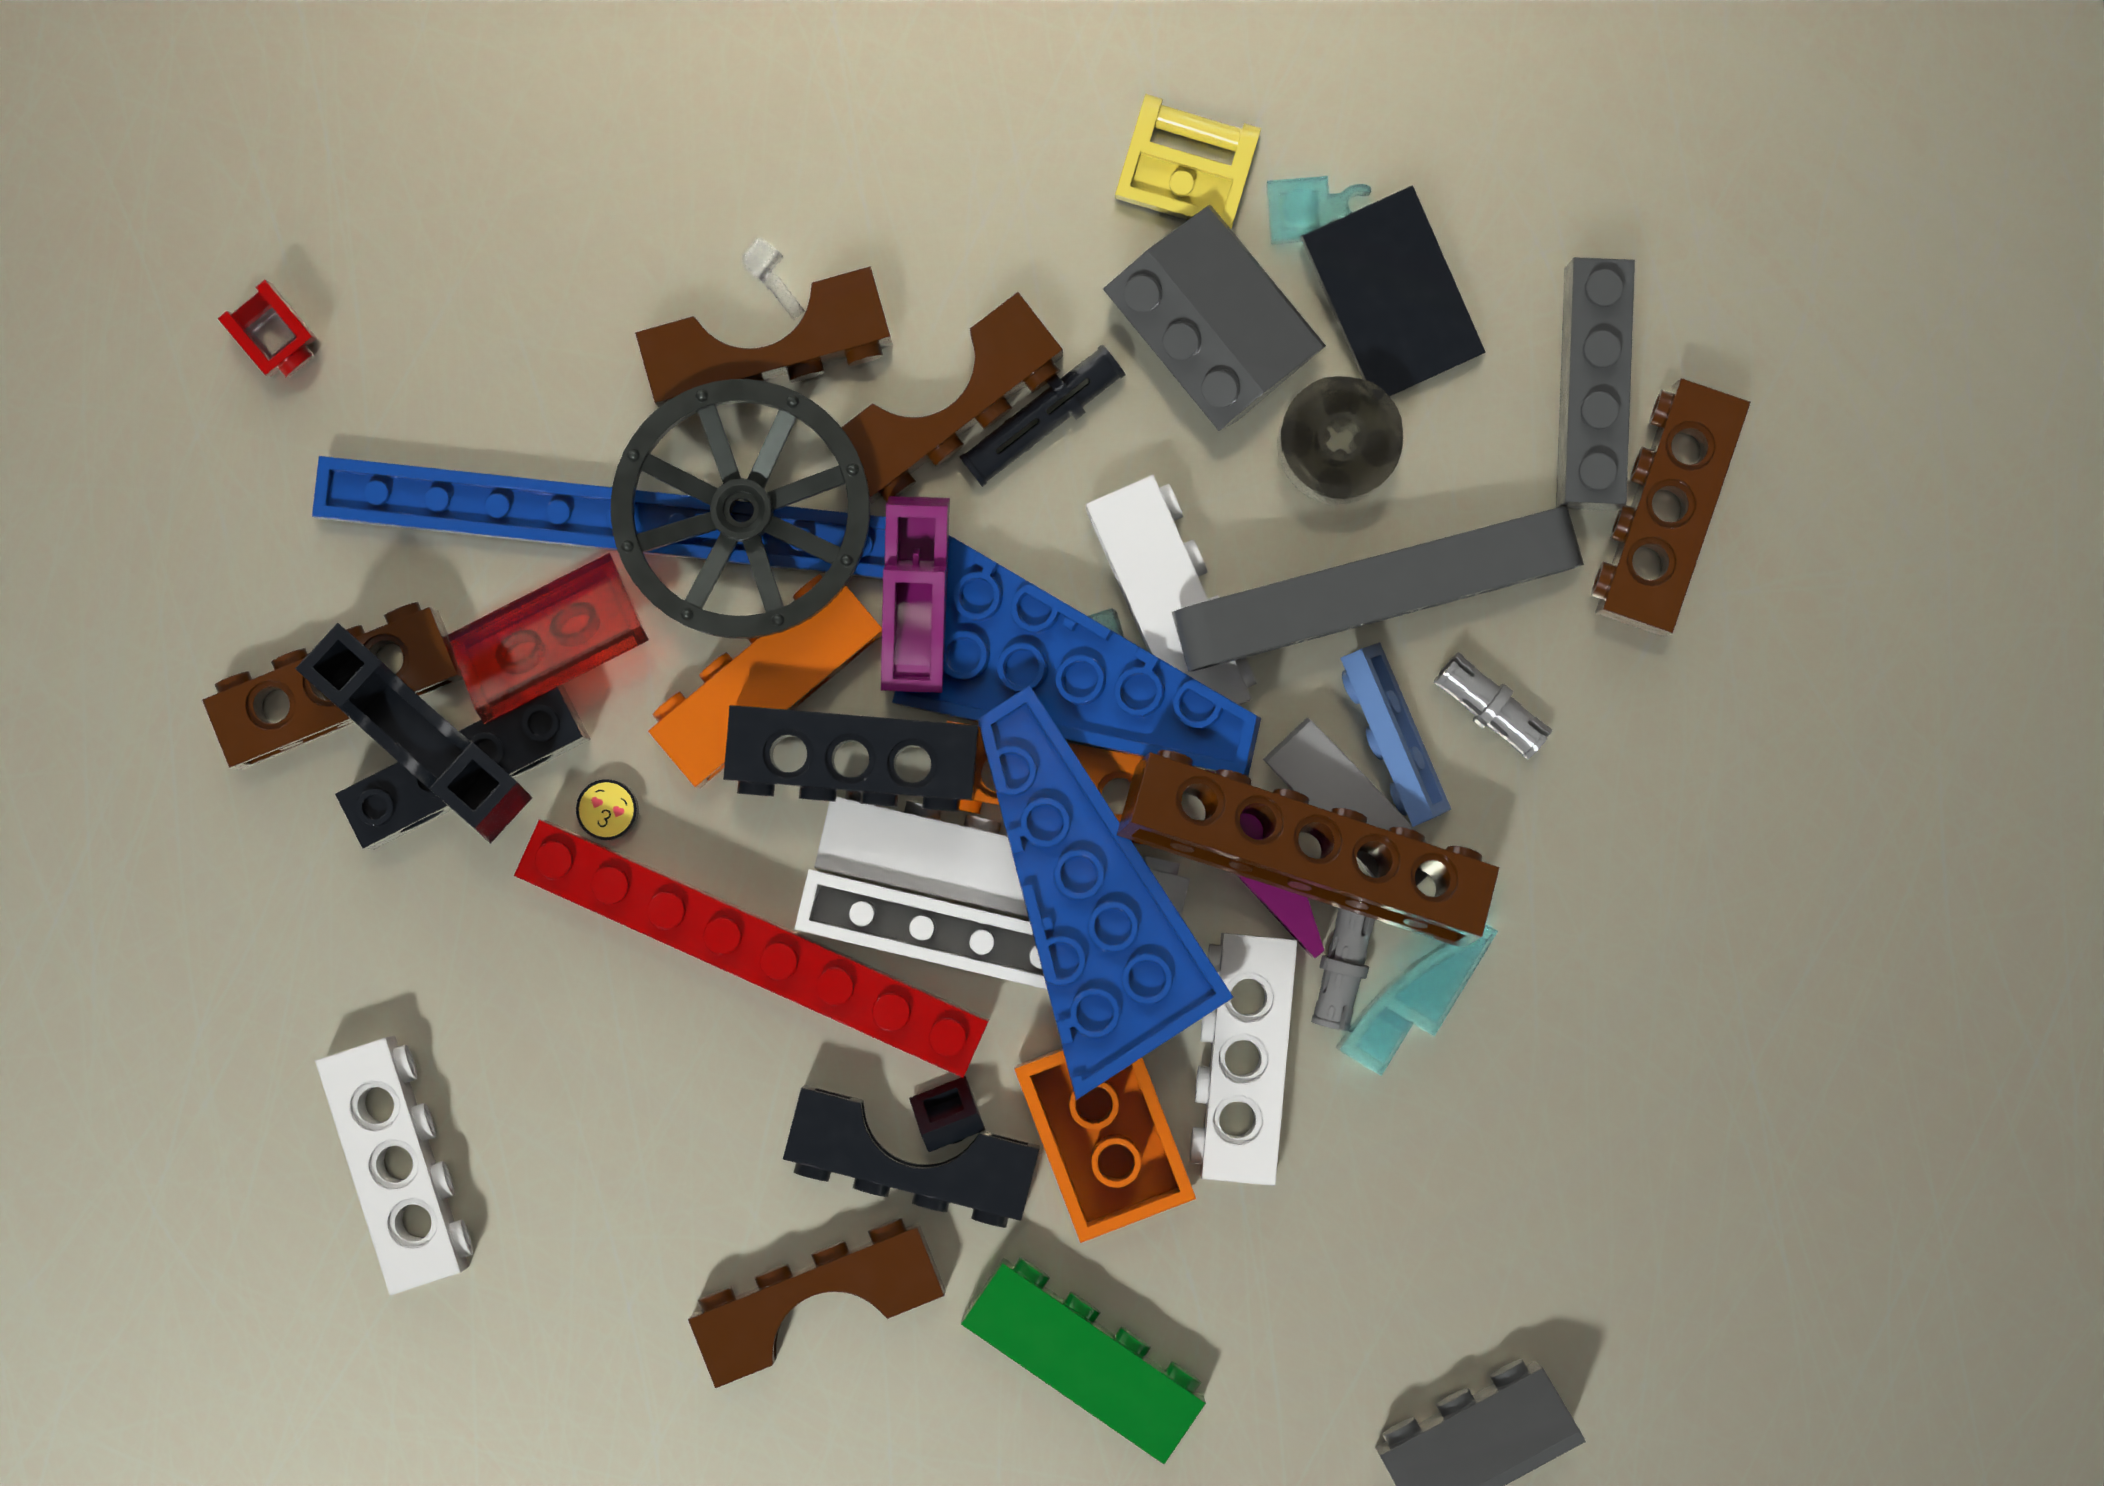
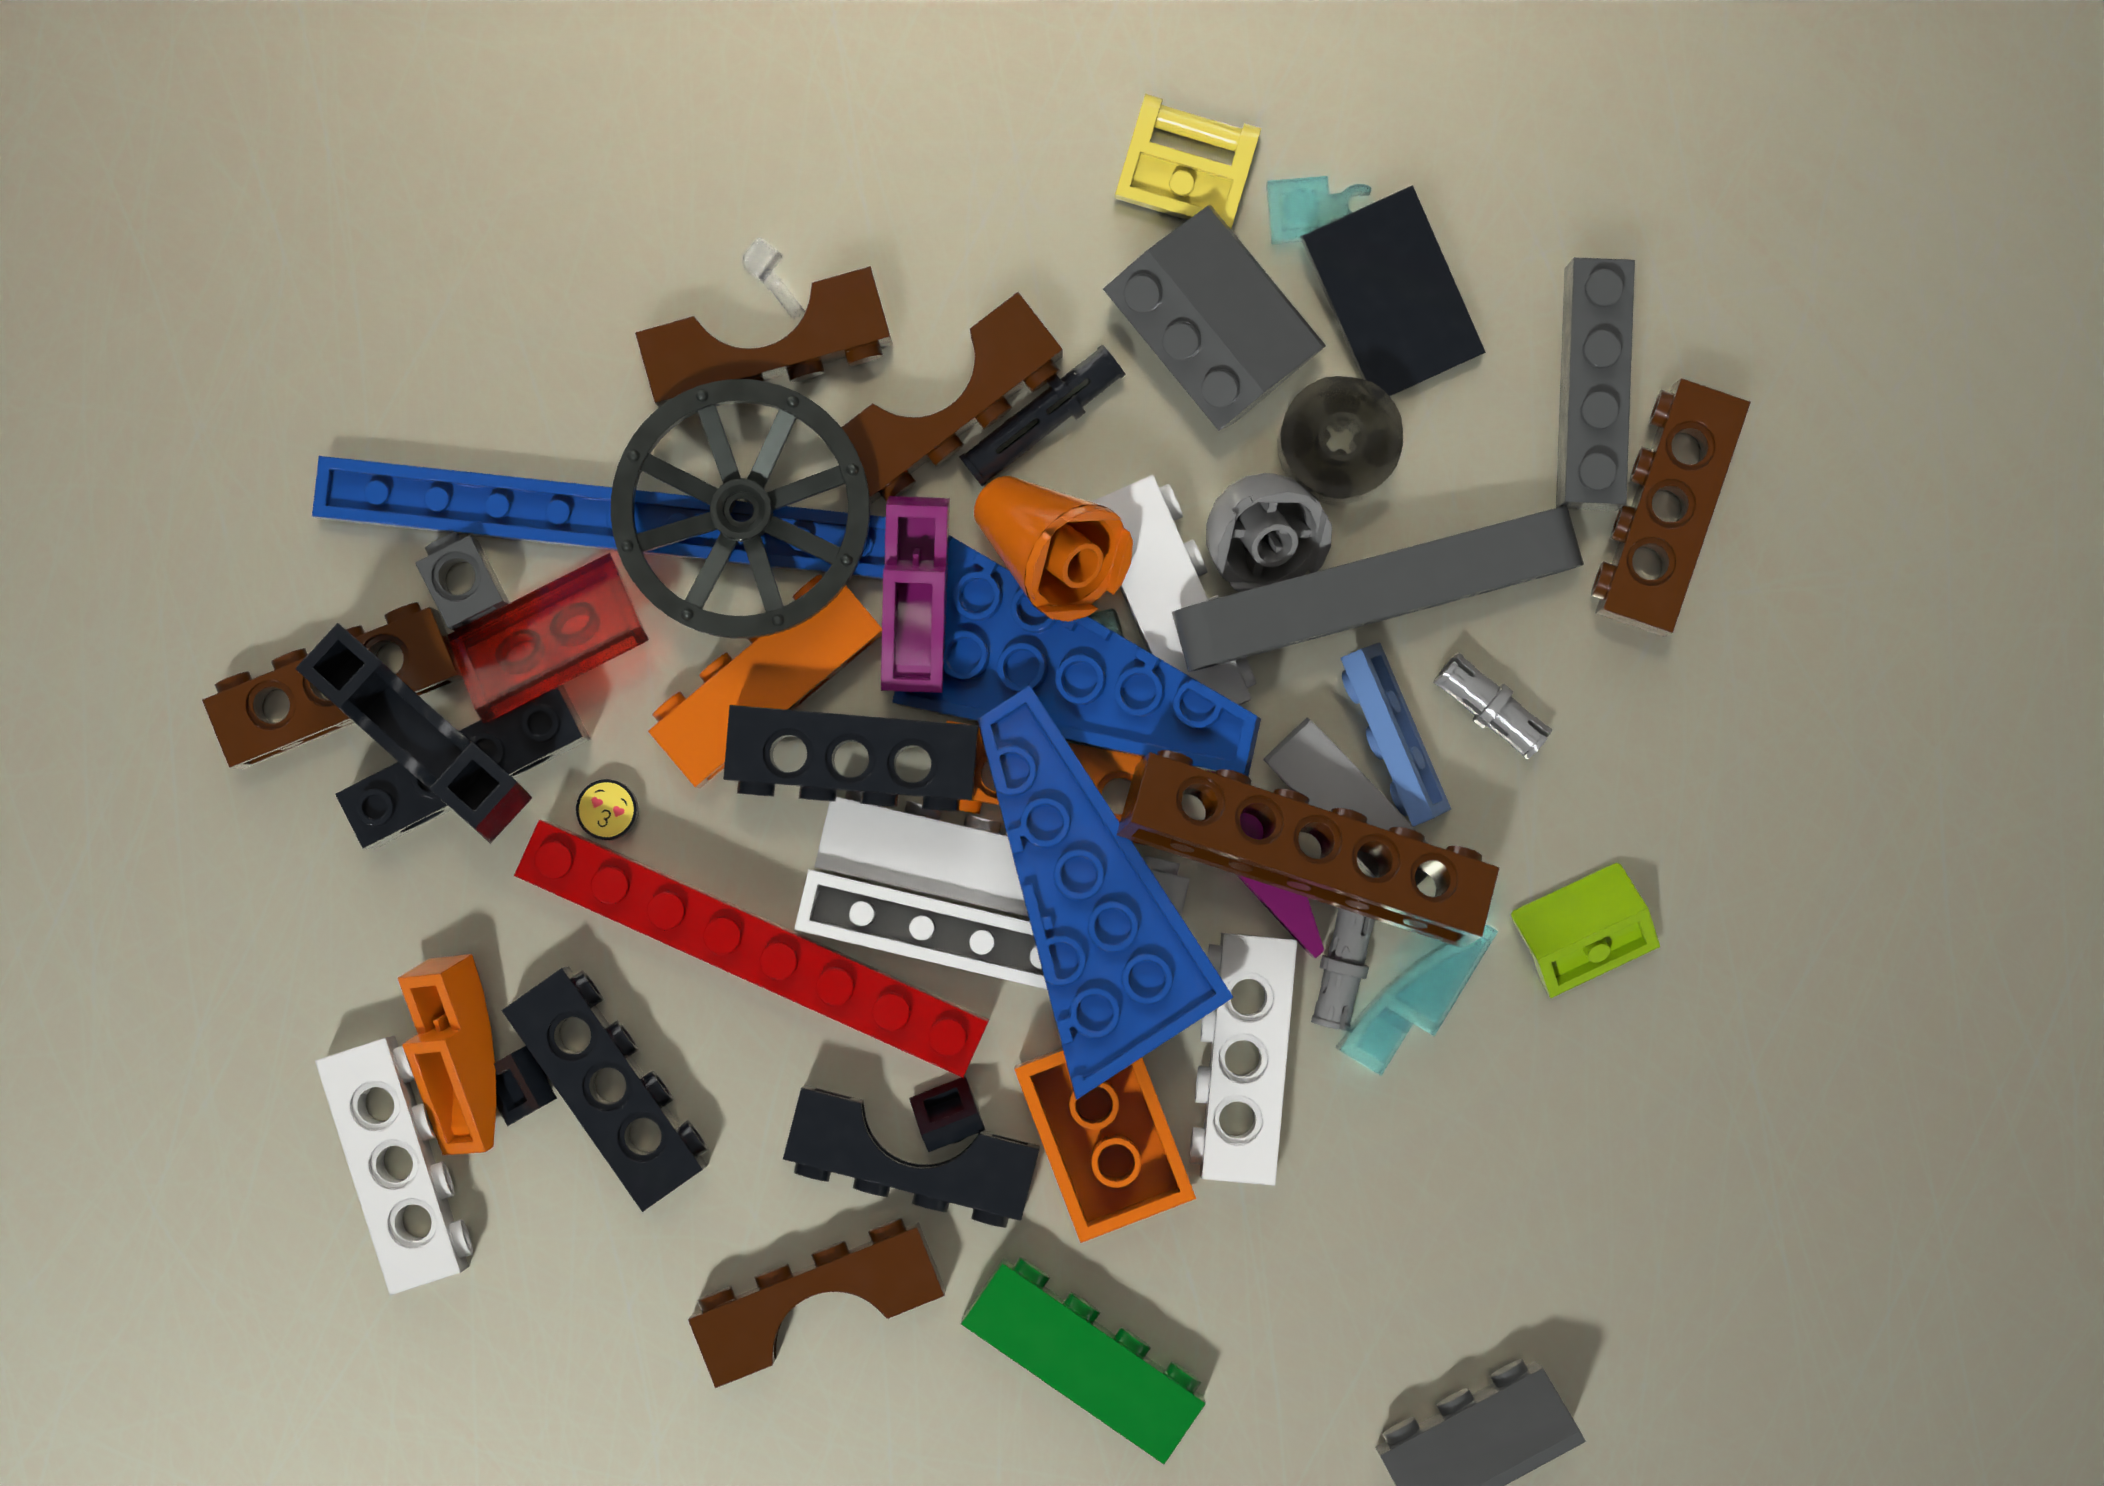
(270, 332): red window -> none
(452, 1052): none -> orange slope
(485, 593): none -> dark grey brick
(521, 1086): none -> black plate
(538, 1022): none -> black brick
(1055, 545): none -> orange cone
(1267, 531): none -> light grey cylinder
(1586, 929): none -> lime panel

